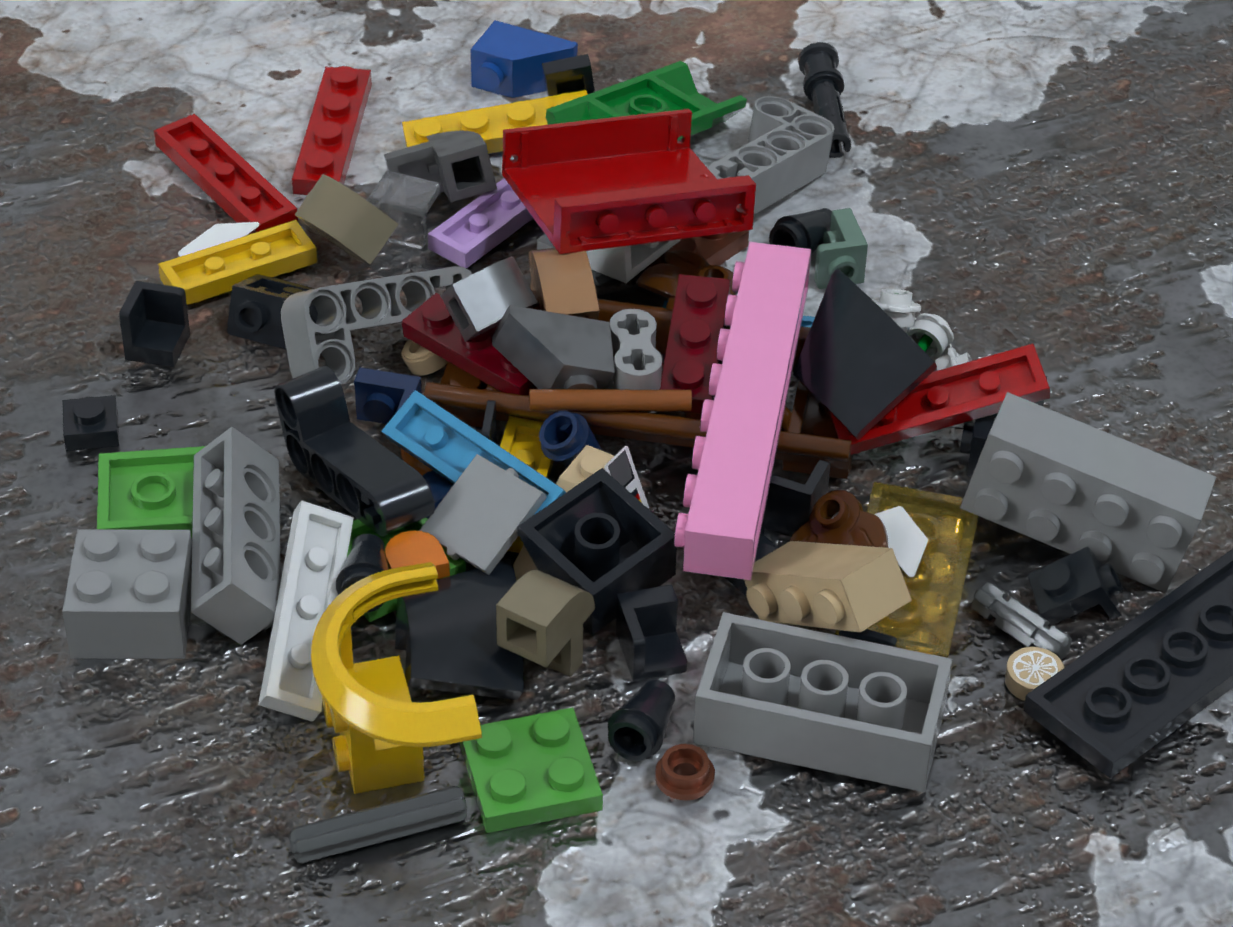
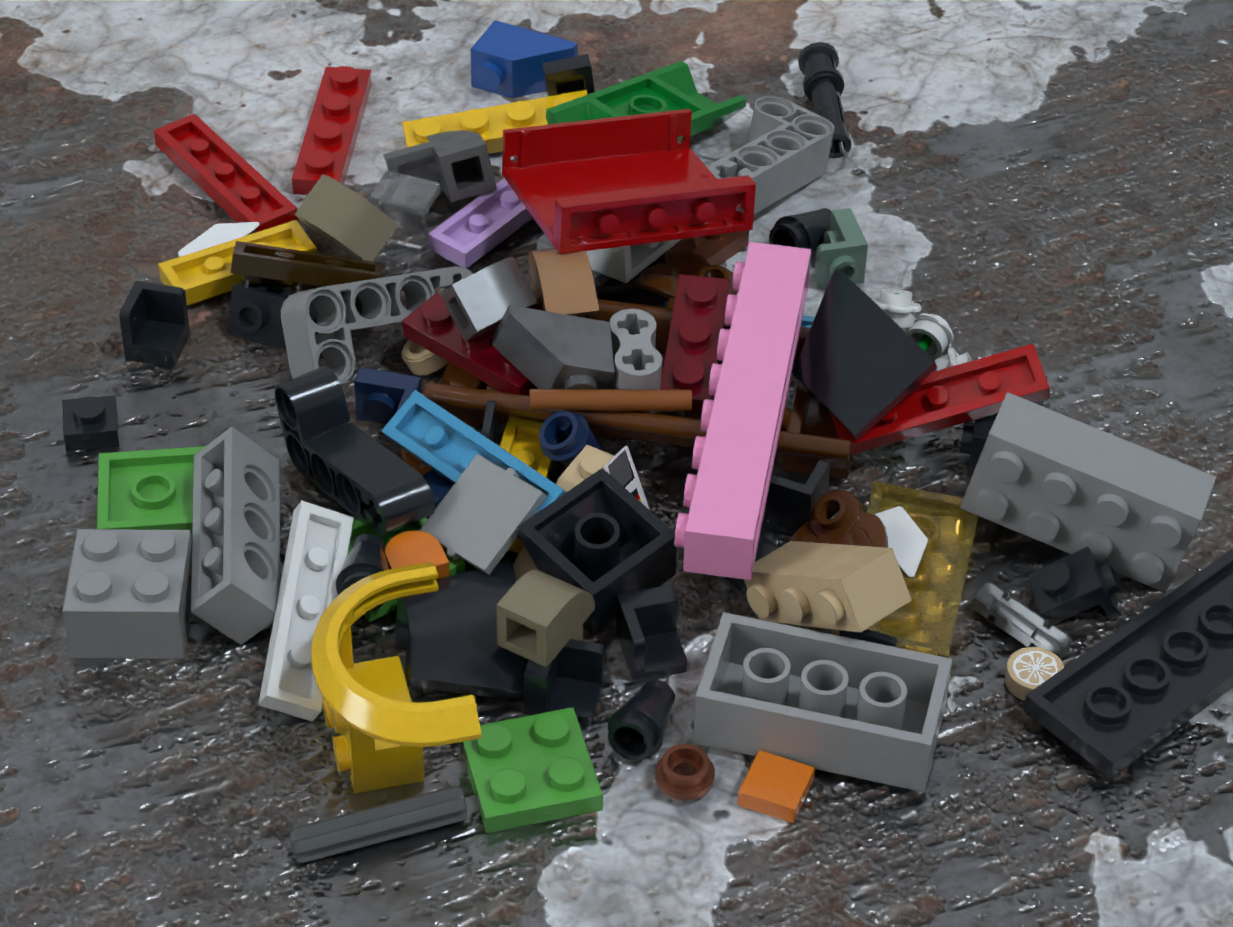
(303, 269): none -> dark brown plate
(569, 681): none -> black panel
(776, 786): none -> orange tile

